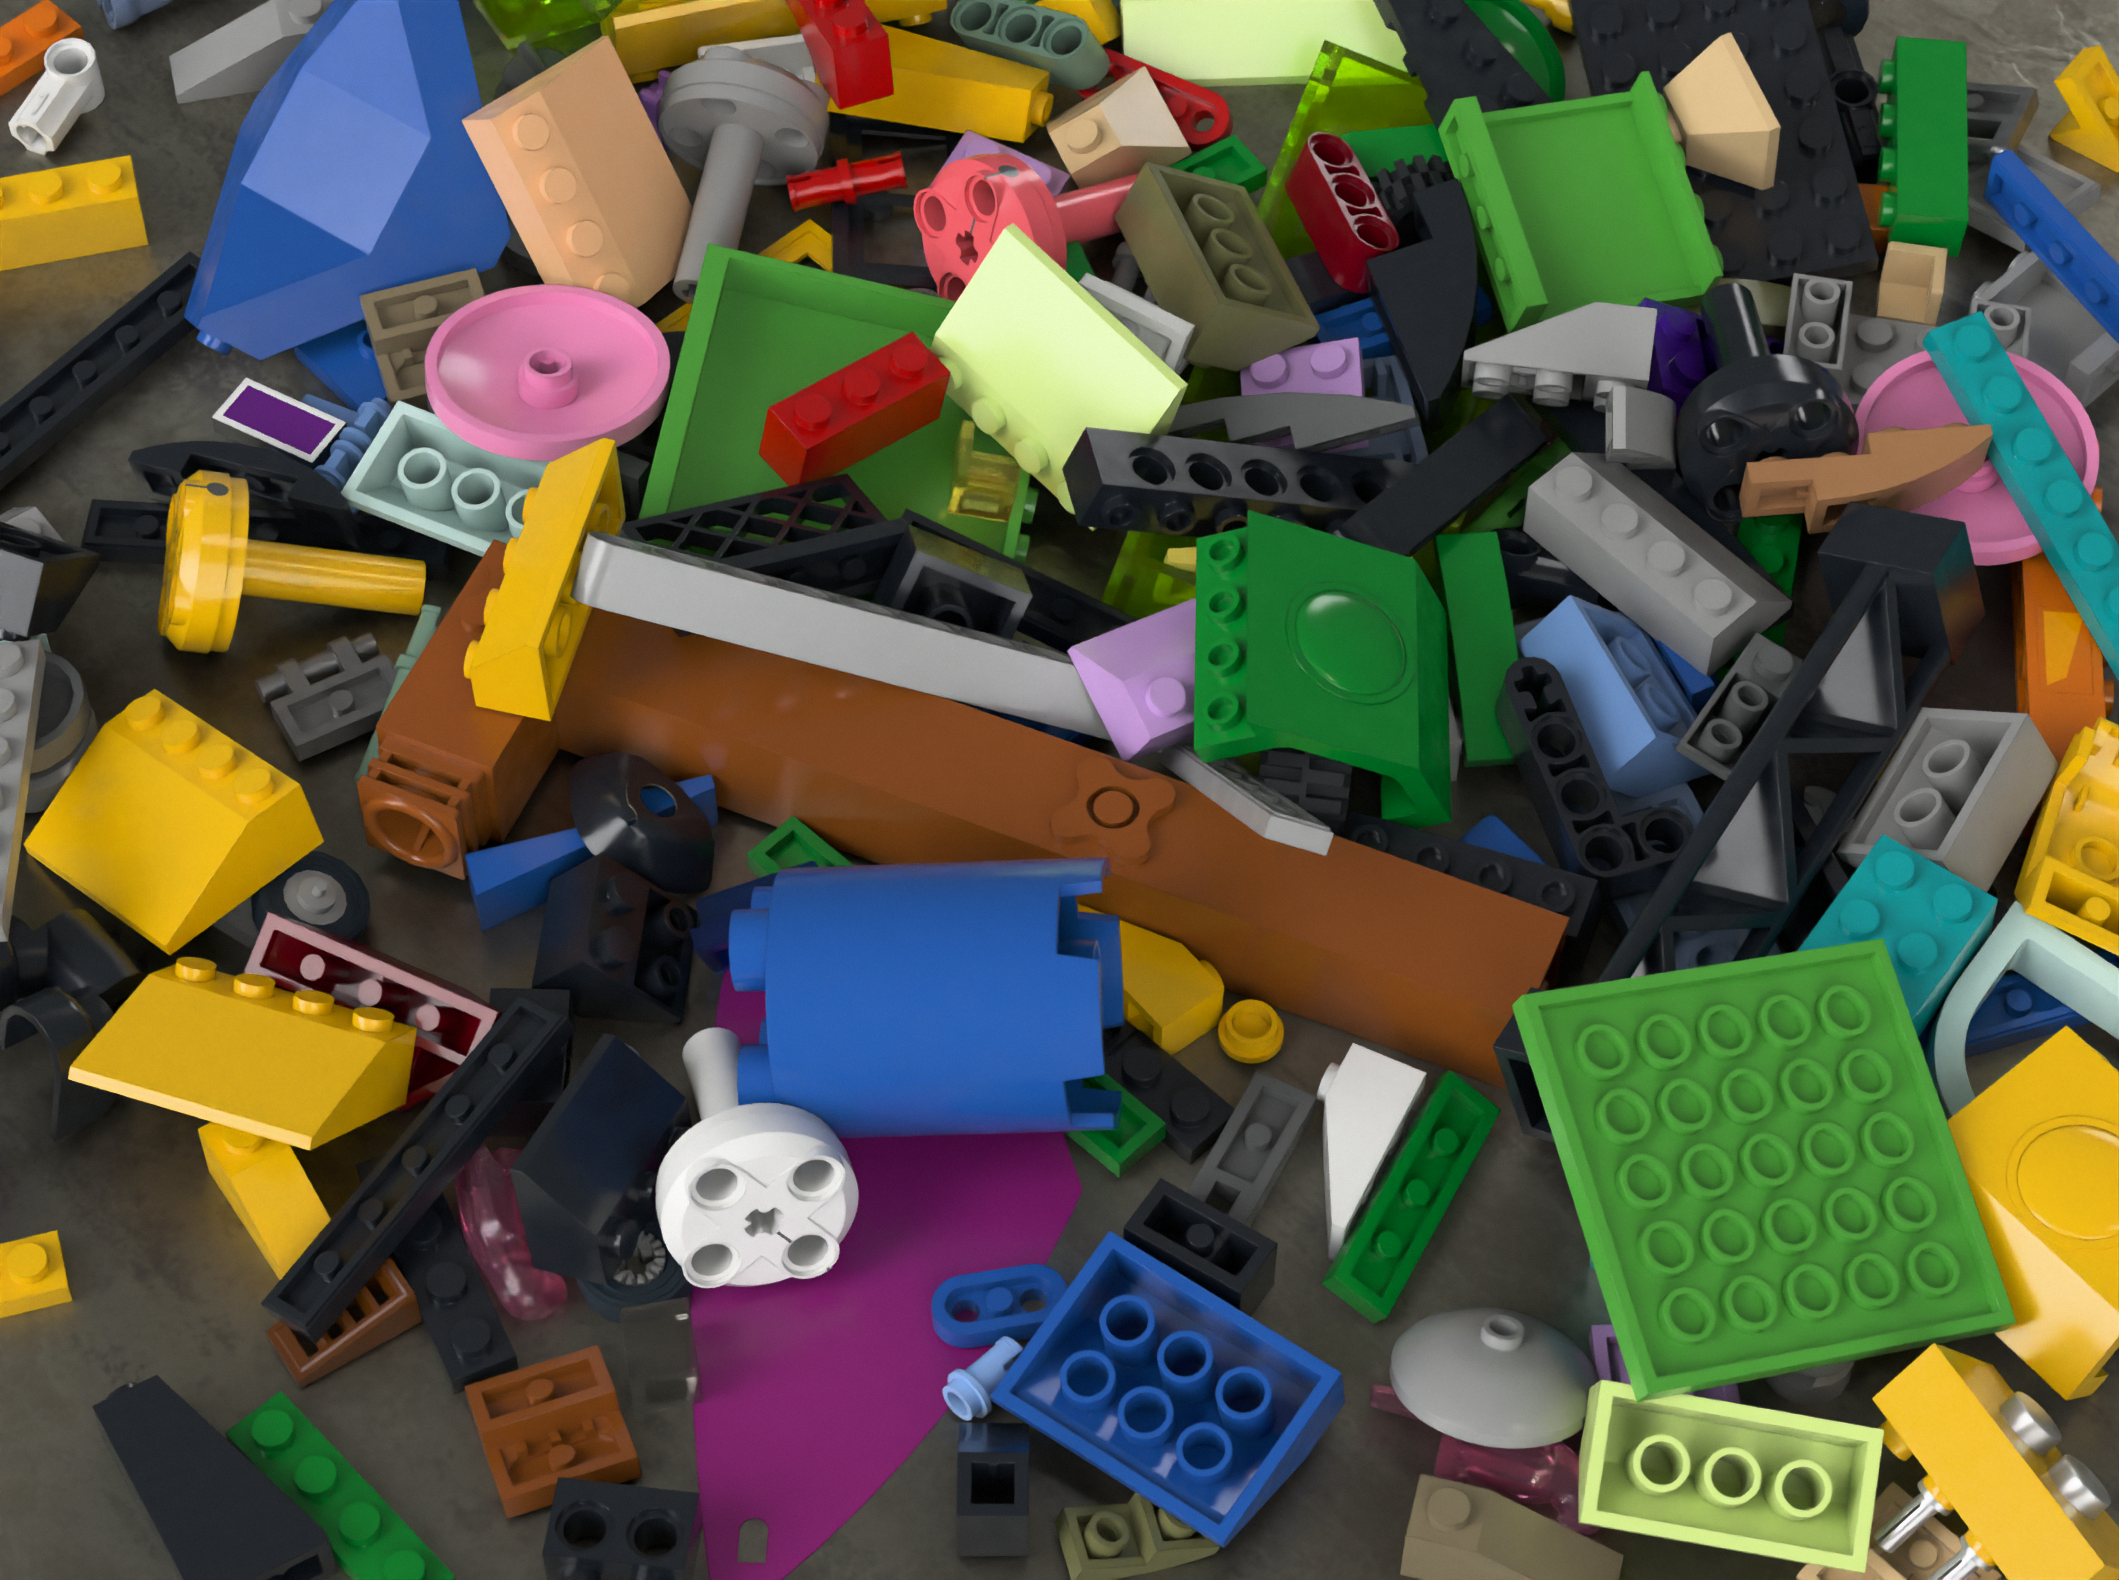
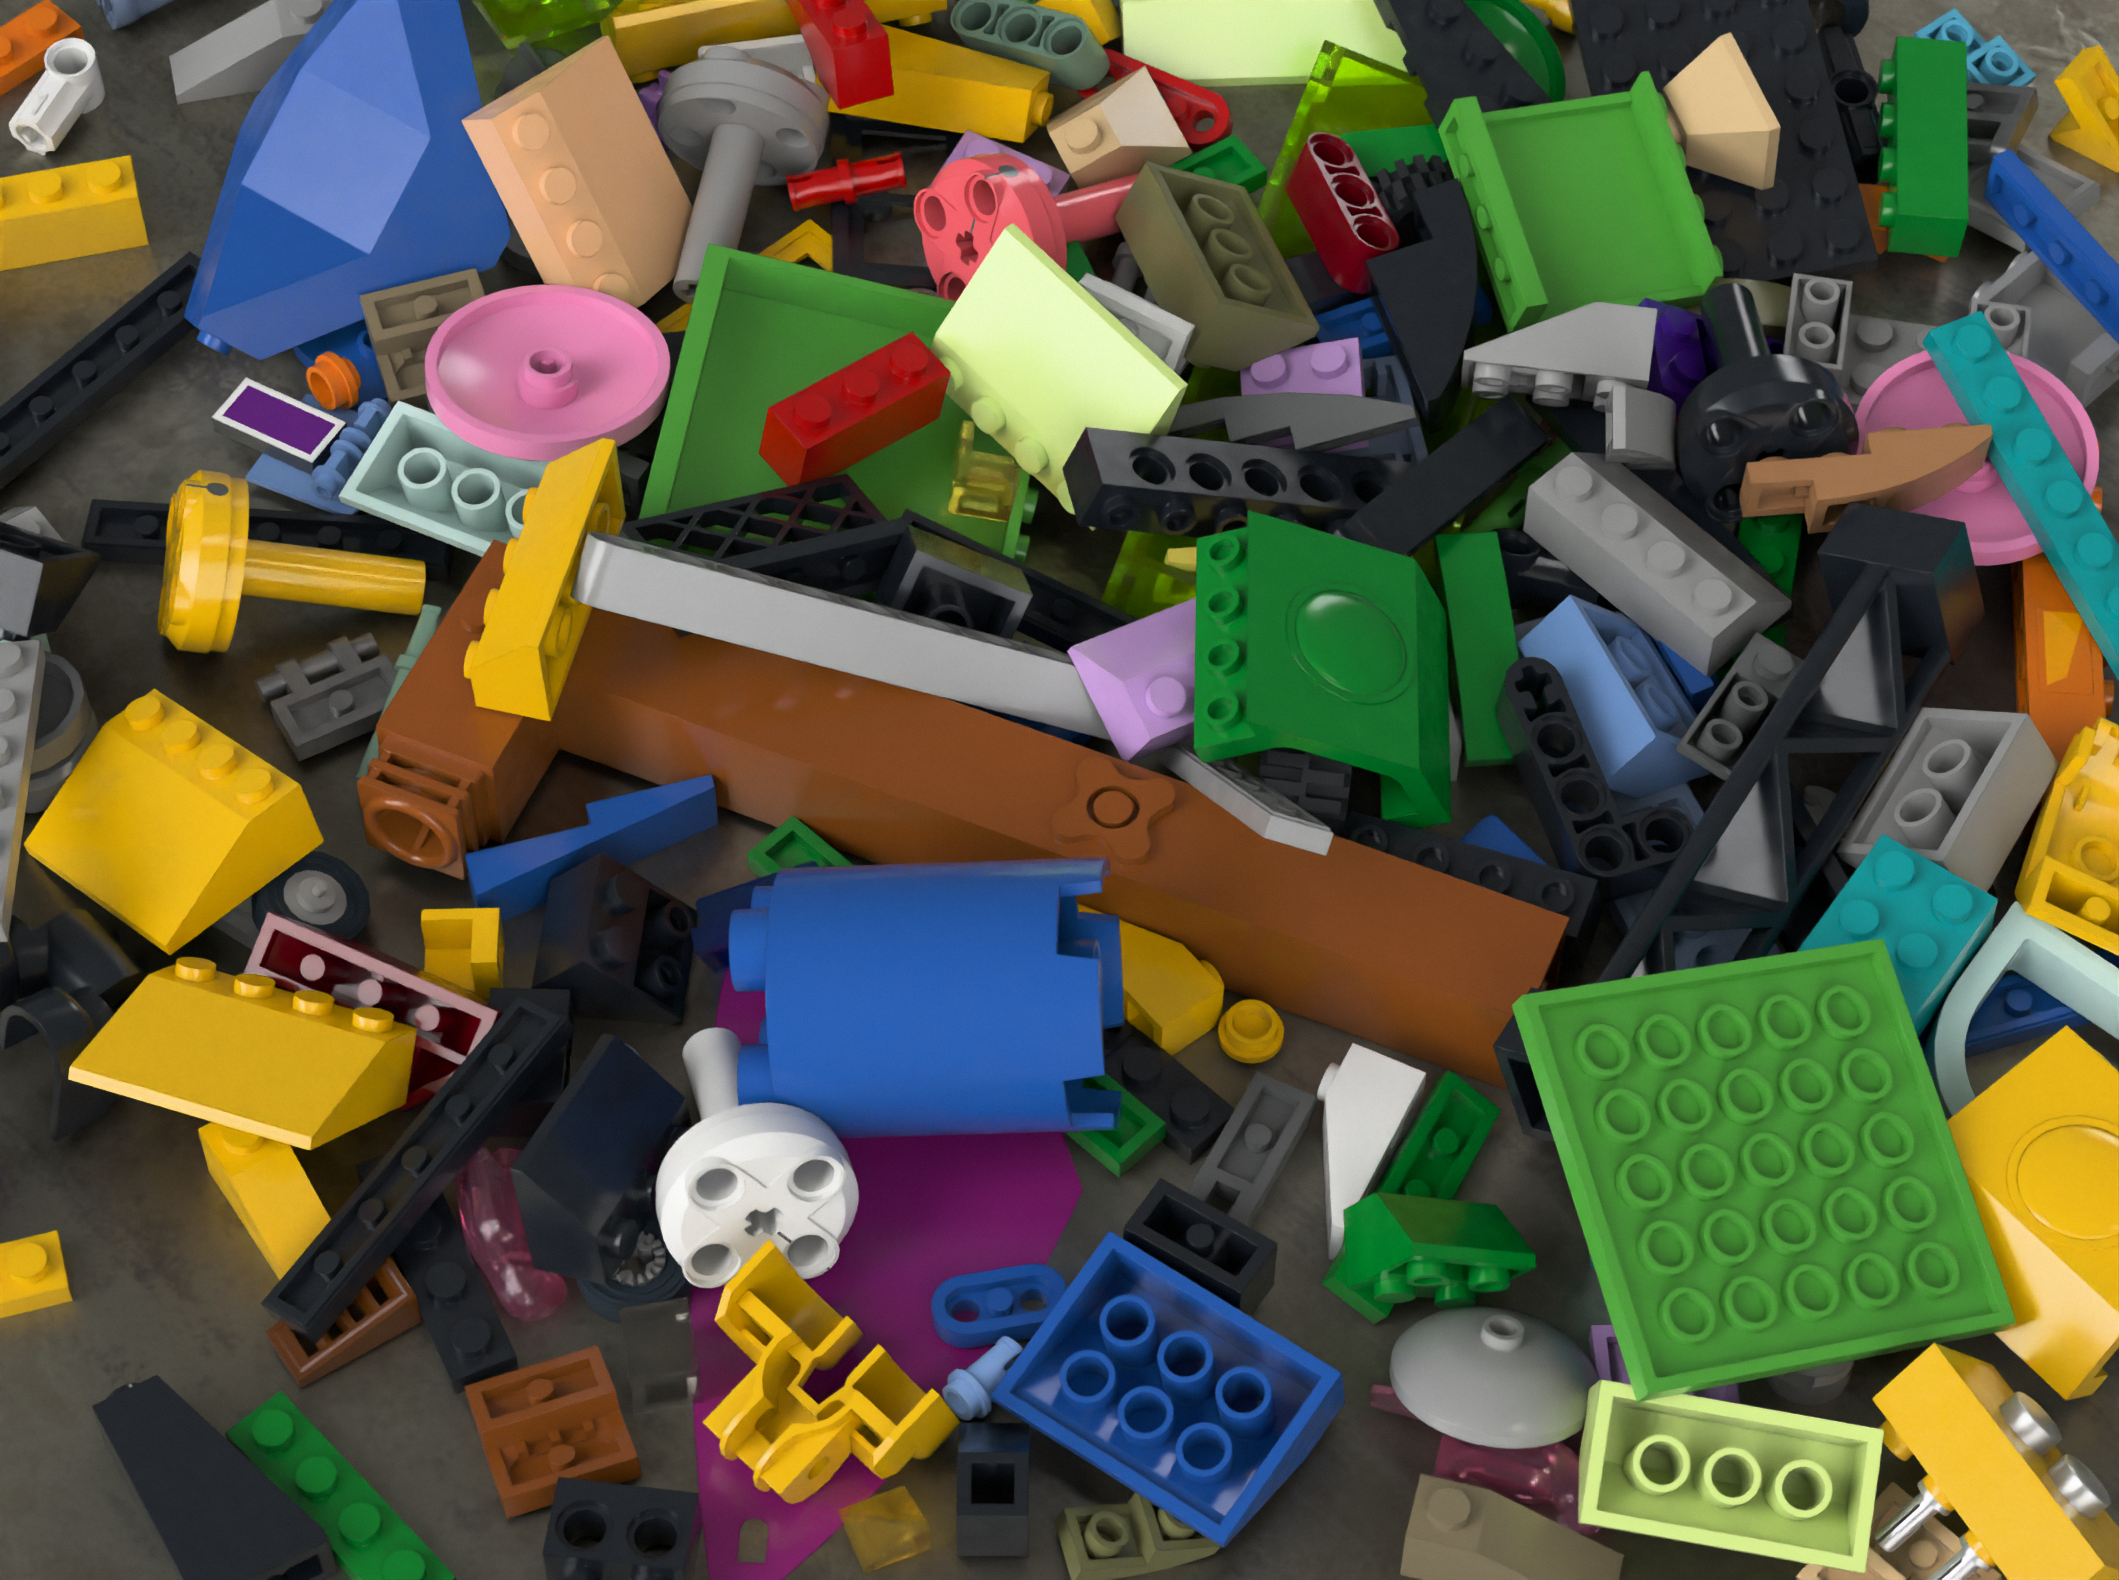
(269, 476): black slope -> none
(334, 381): none -> orange plate
(465, 947): none -> yellow panel
(666, 851): black piece -> none
(779, 1426): none -> yellow piece
(885, 1528): none -> clear yellow slope
(1431, 1249): none -> green slope
(1911, 283): tan panel -> none
(1986, 62): none -> medium azure slope

